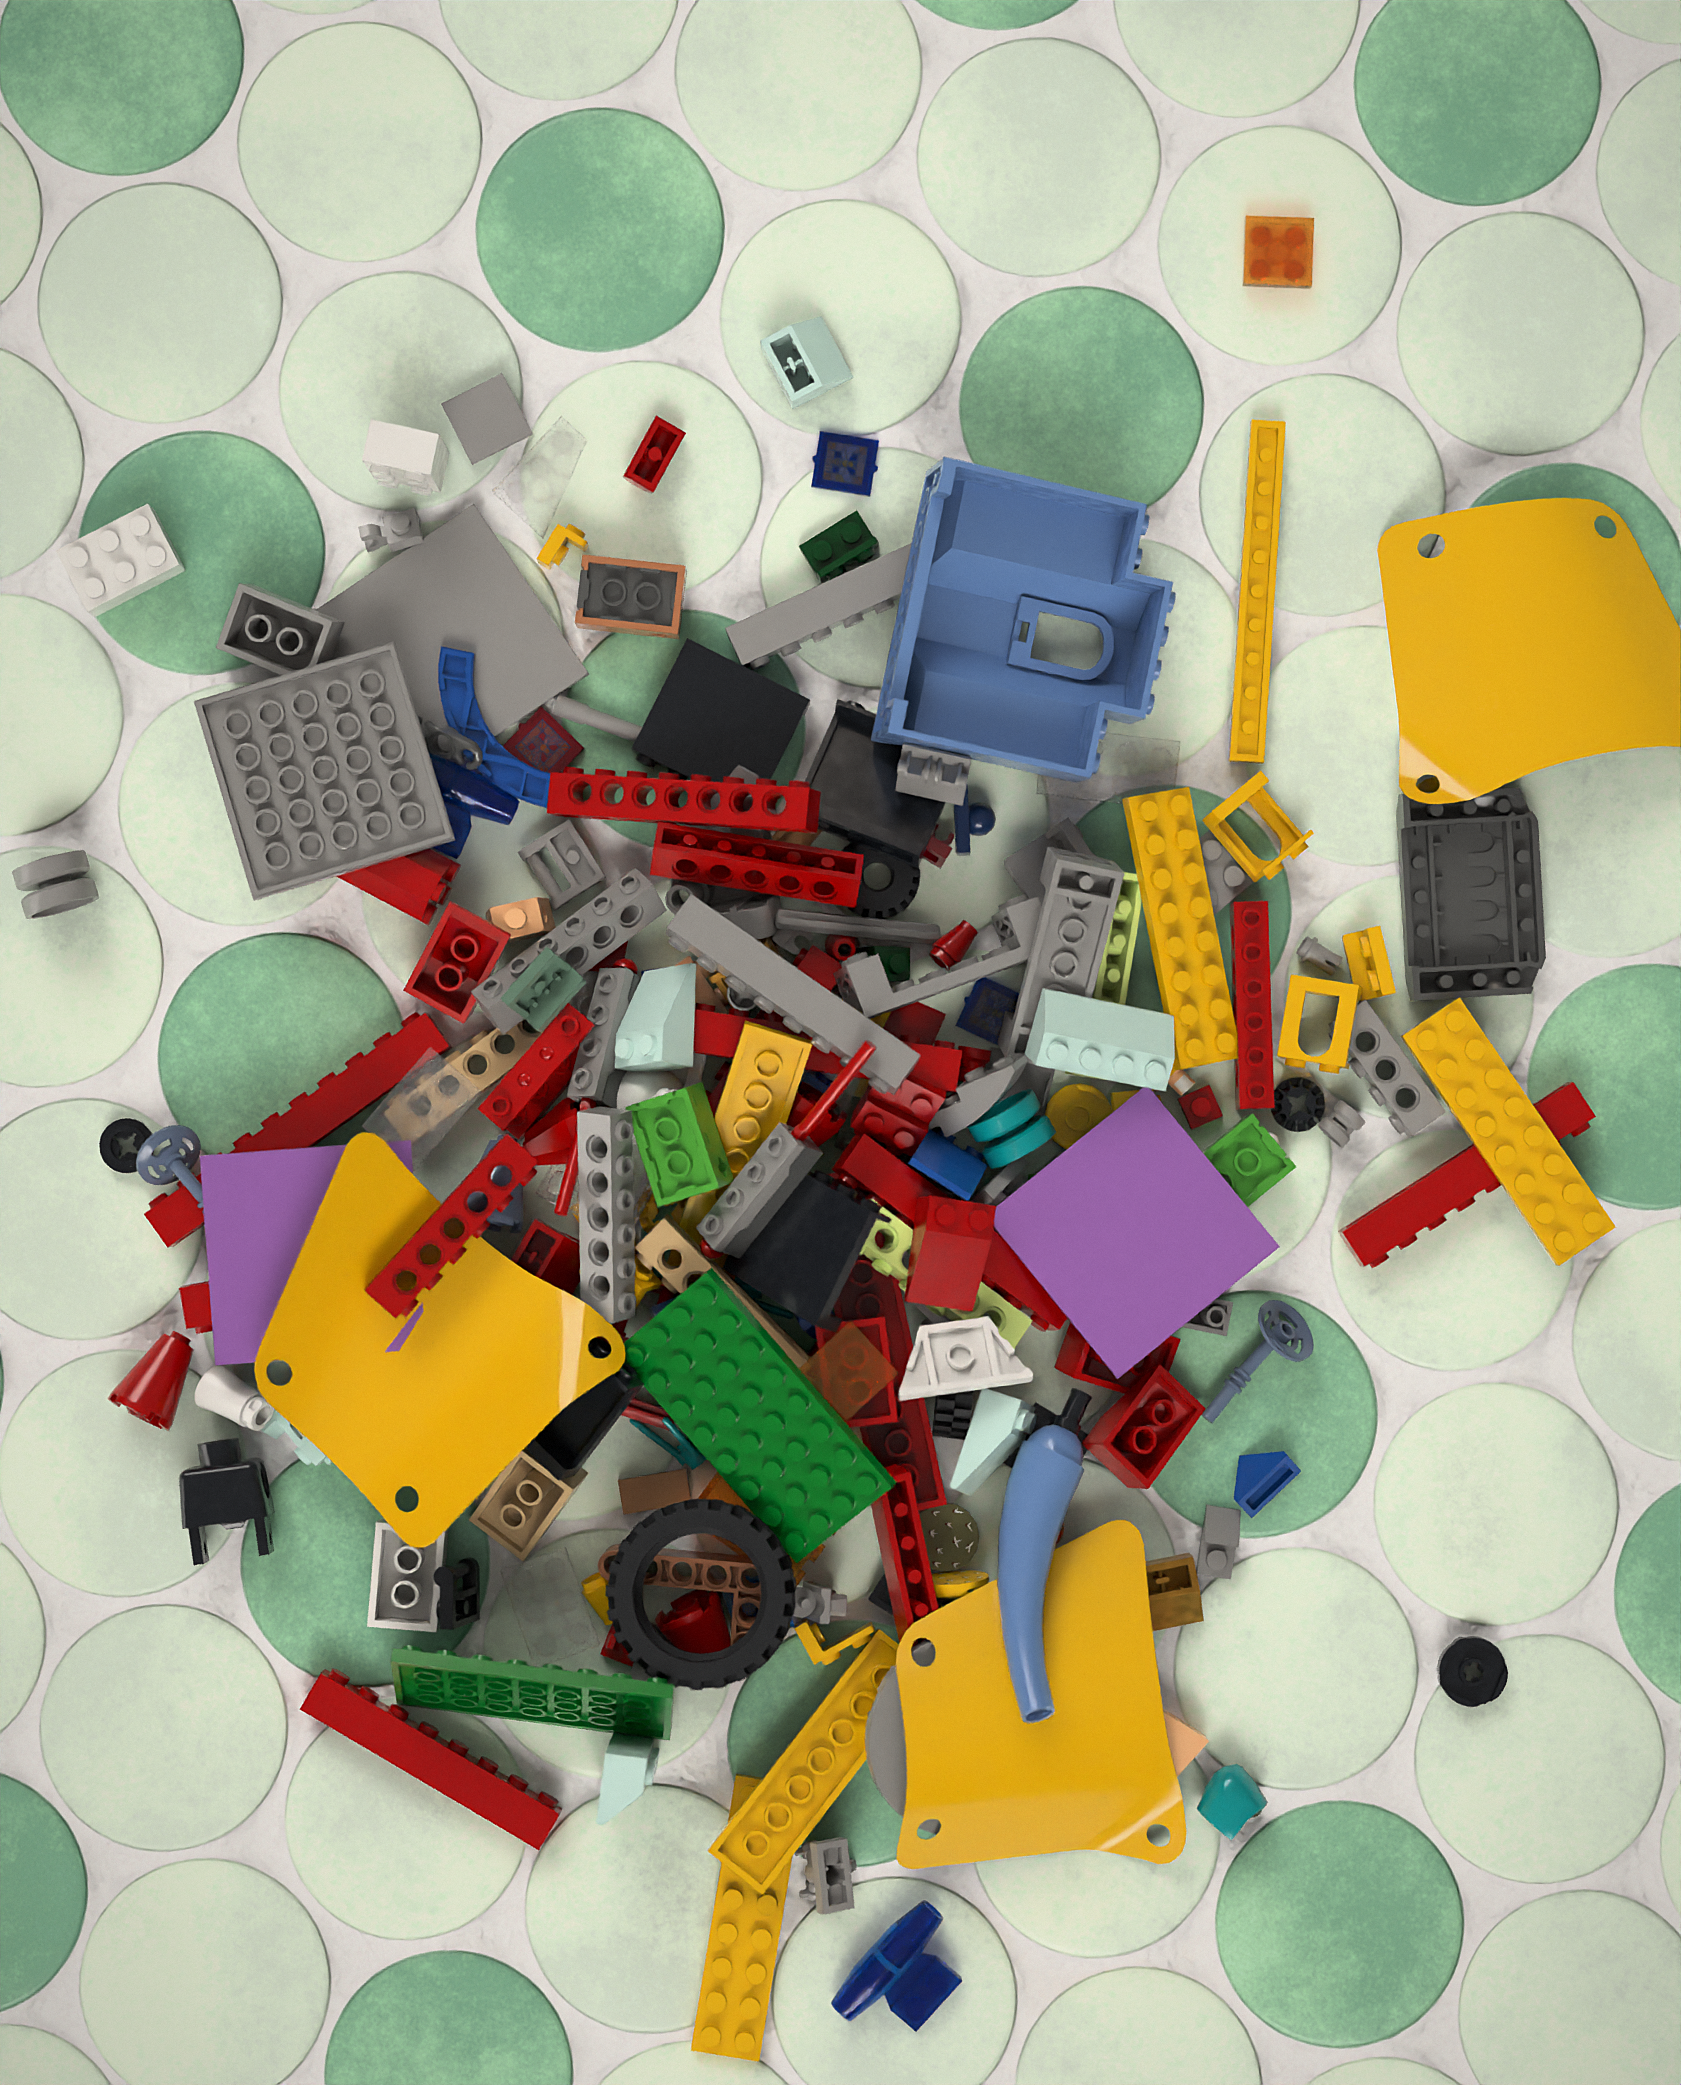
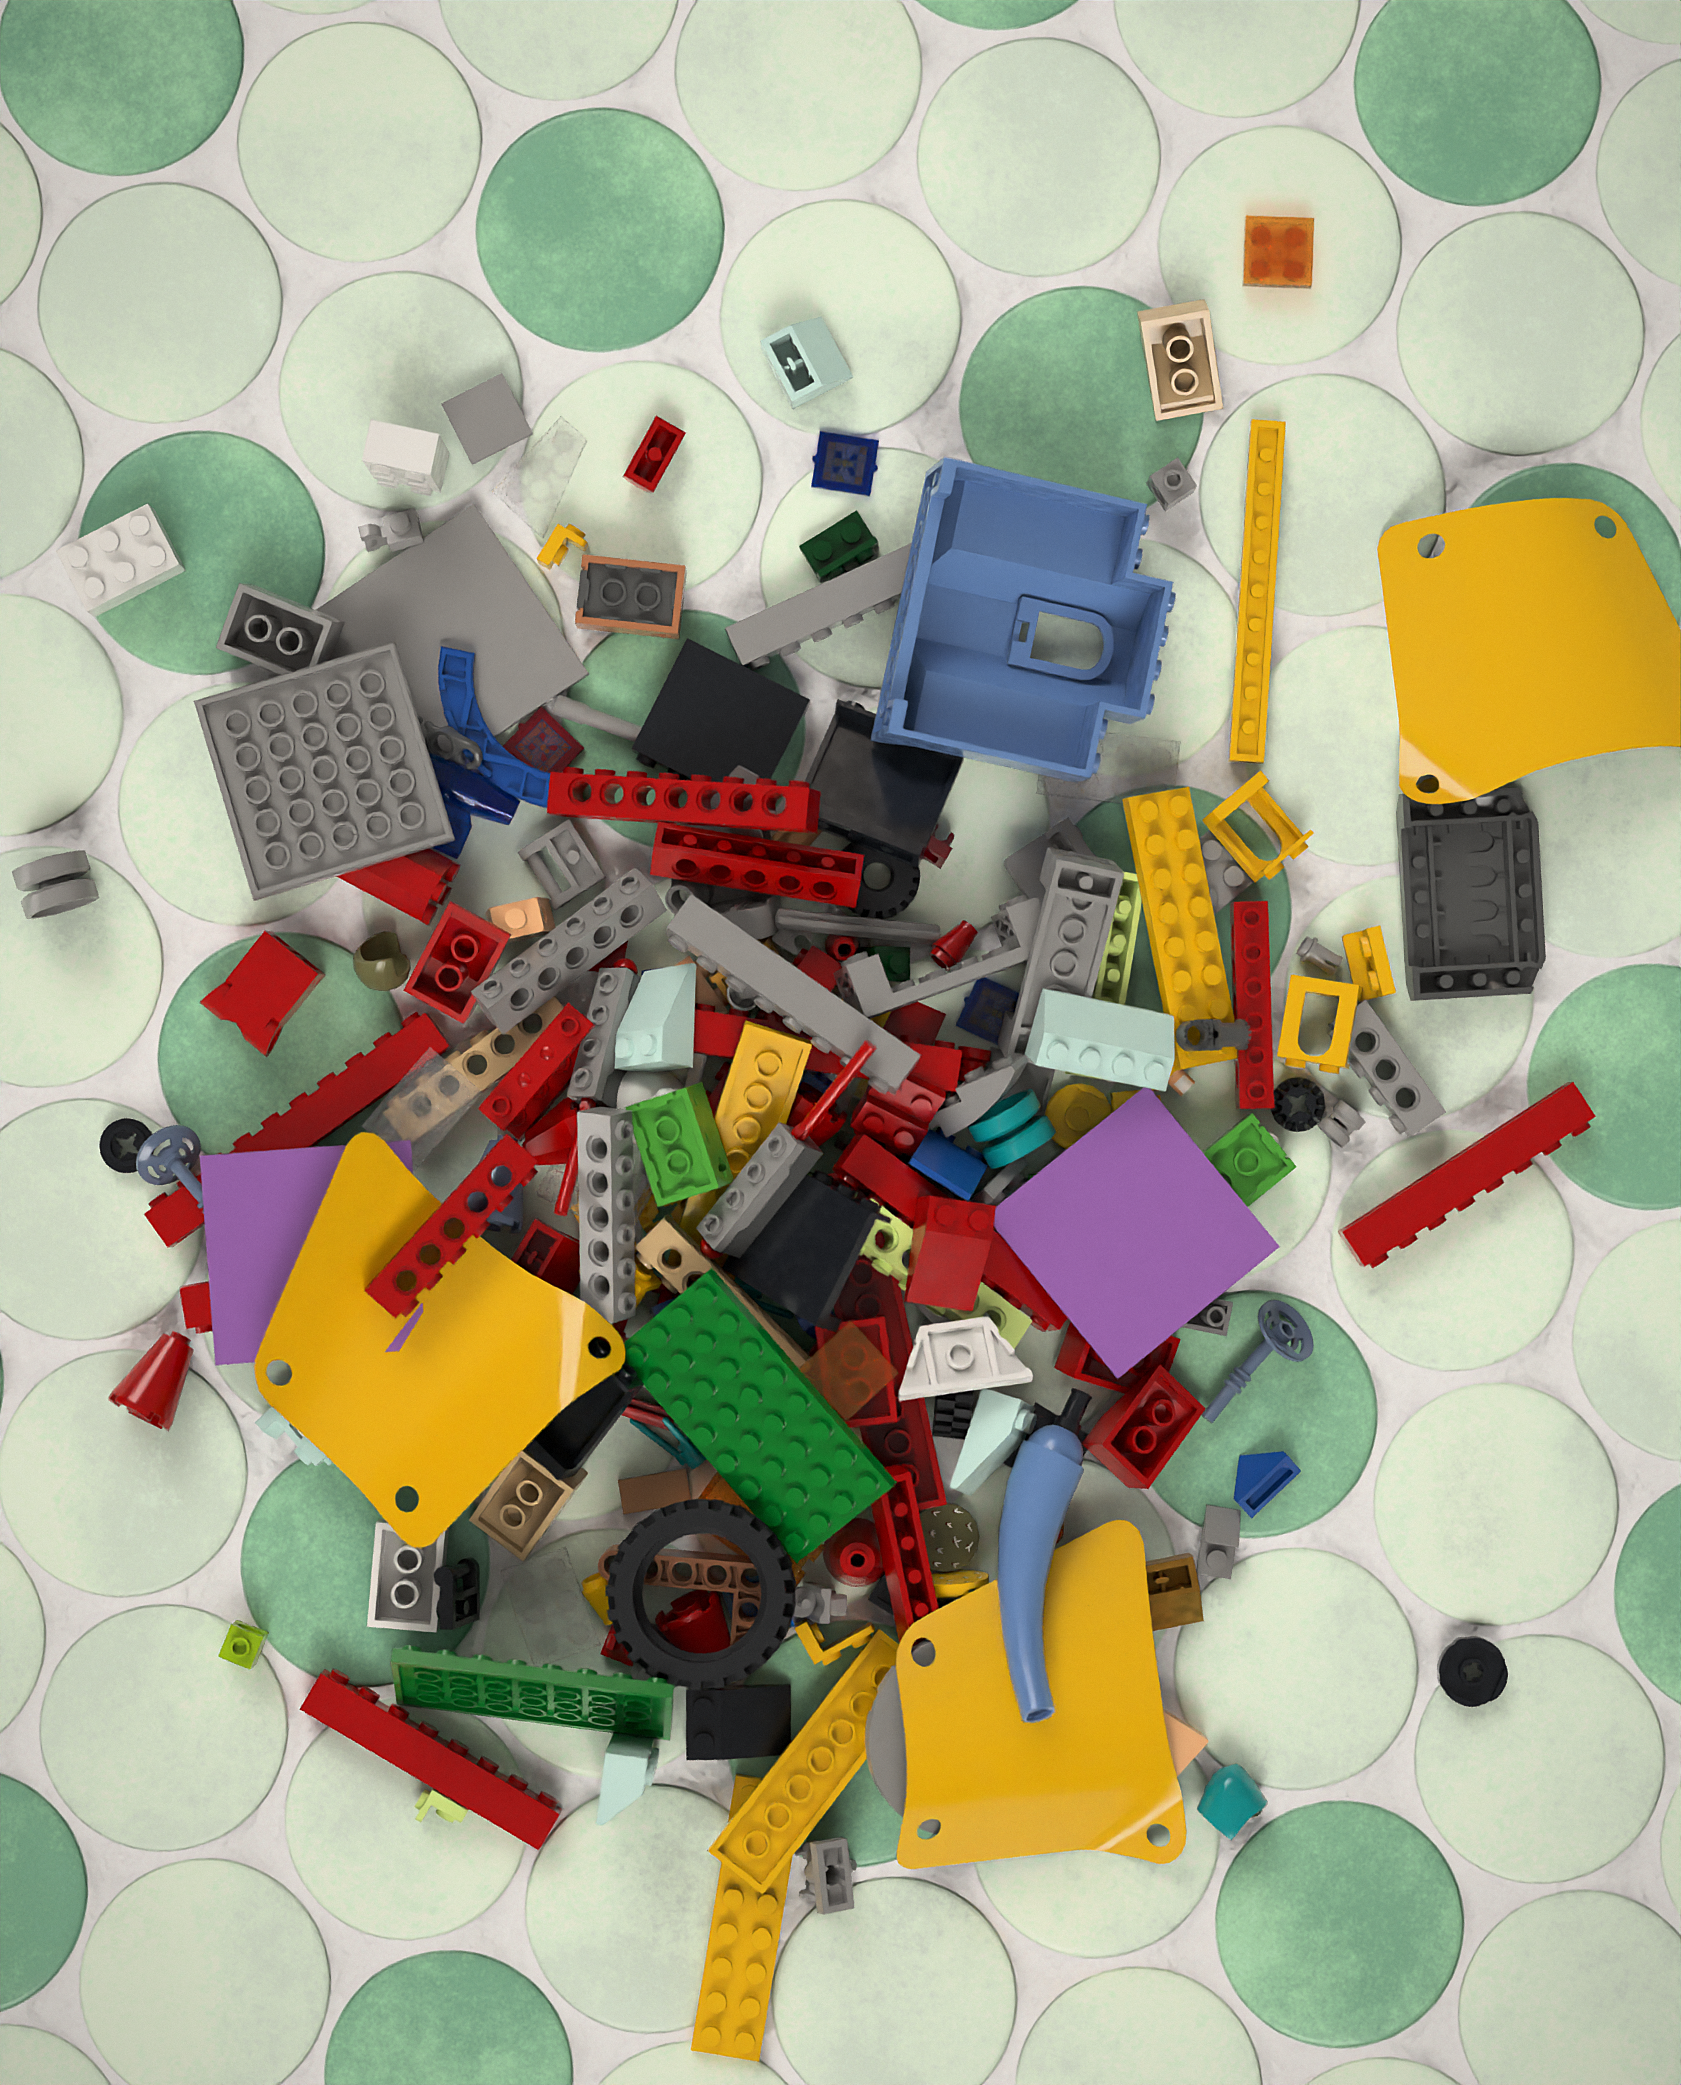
(225, 1493): black piece -> none
(232, 1398): white plant -> none
(243, 1644): none -> lime brick
(264, 991): none -> red piece
(381, 963): none -> olive hair
(446, 1807): none -> yellowish green bracket
(543, 989): sand green bracket -> none
(738, 1721): none -> black slope
(855, 1537): none -> red cone
(898, 1969): clear blue plate -> none
(933, 773): light grey hinge -> none
(971, 819): dark blue tile -> none
(1171, 484): none -> light grey brick
(1180, 359): none -> tan slope
(1200, 1107): red plate -> none
(1214, 1035): none -> dark grey connector
(1508, 1131): yellow plate -> none

